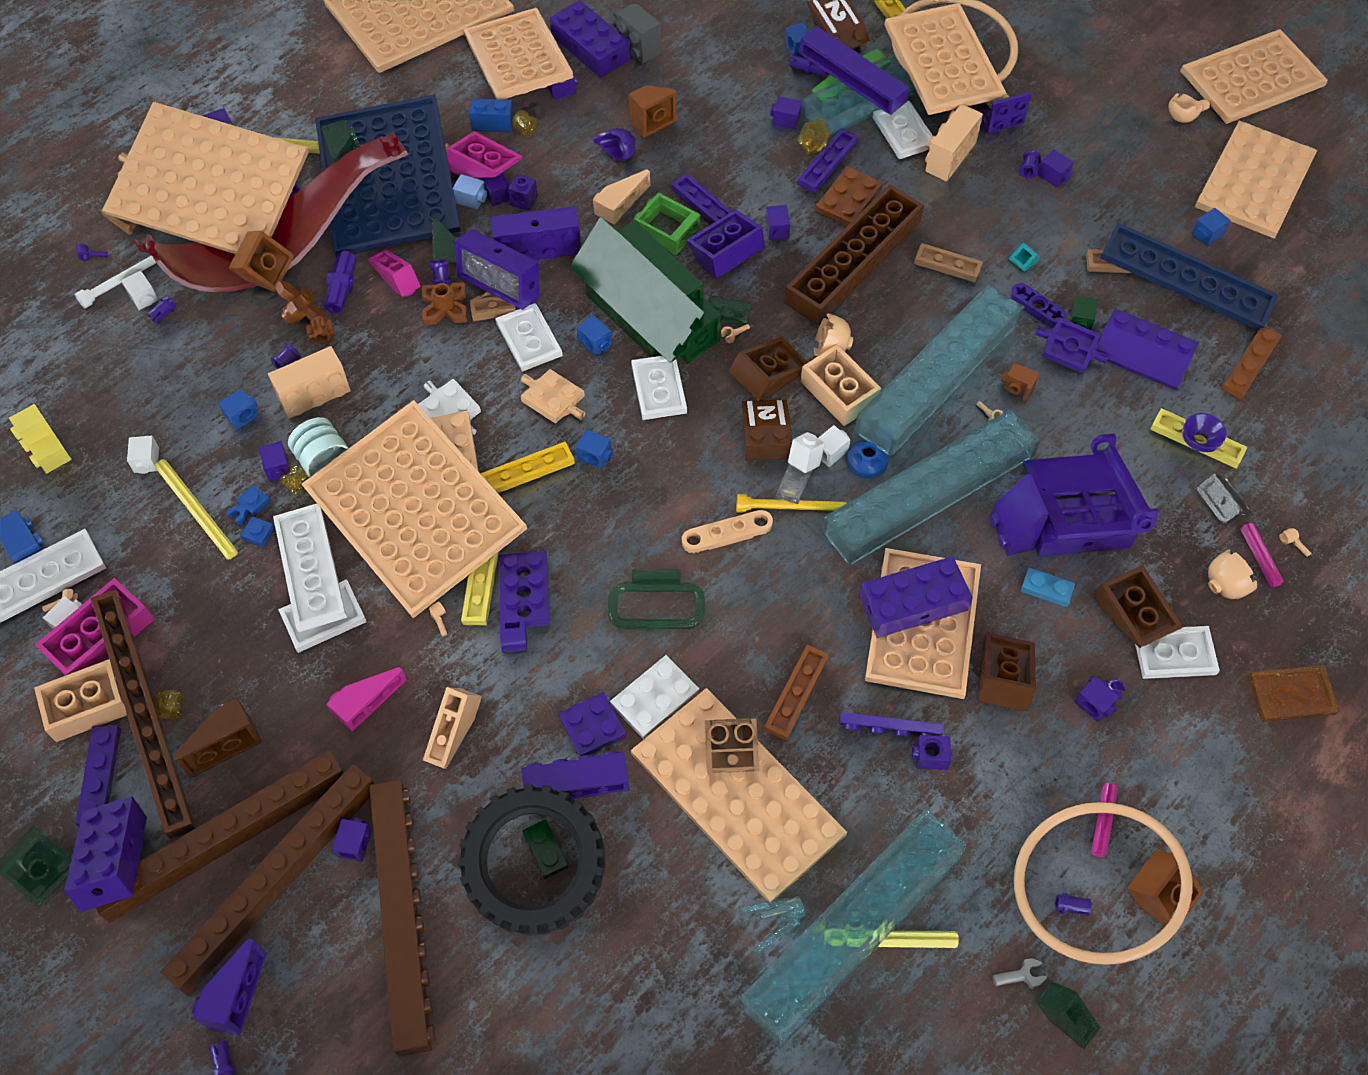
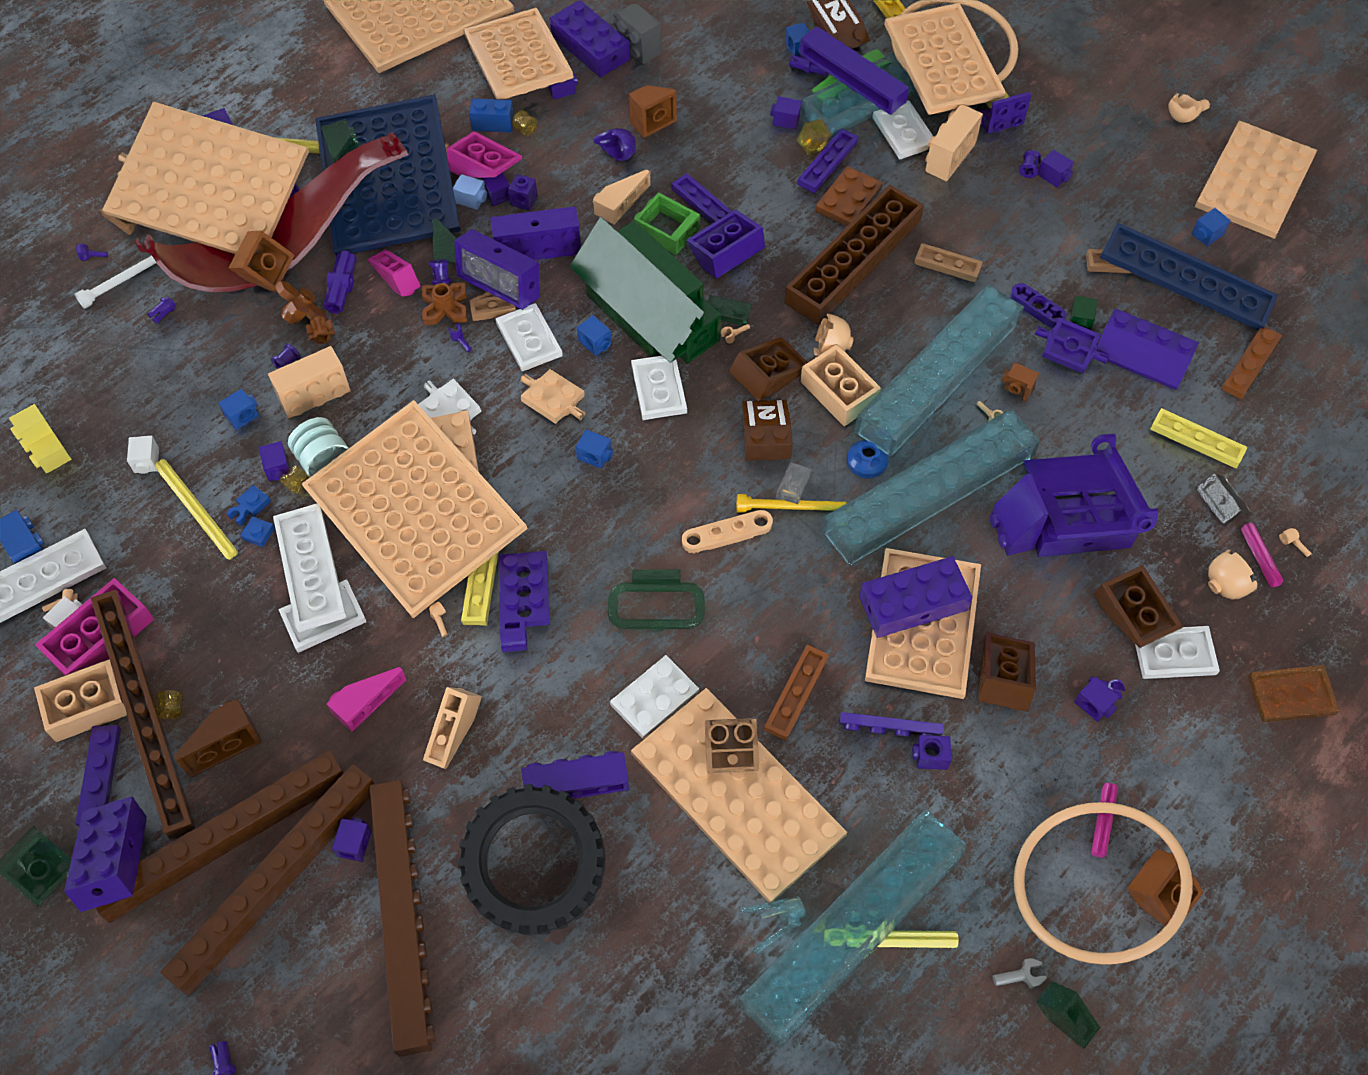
(139, 290): white brick -> none
(230, 992): dark purple slope -> none
(459, 336): none -> dark purple hand
(529, 467): yellow plate -> none
(545, 849): dark green plate -> none
(592, 725): dark purple plate -> none
(777, 222): dark purple brick -> none
(806, 452): white brick -> none
(836, 445): white brick -> none
(1024, 257): teal slope -> none
(1047, 587): dark azure plate -> none
(1073, 904): dark purple pin -> none
(1207, 426): dark purple piece -> none
(1253, 76): light nougat plate -> none

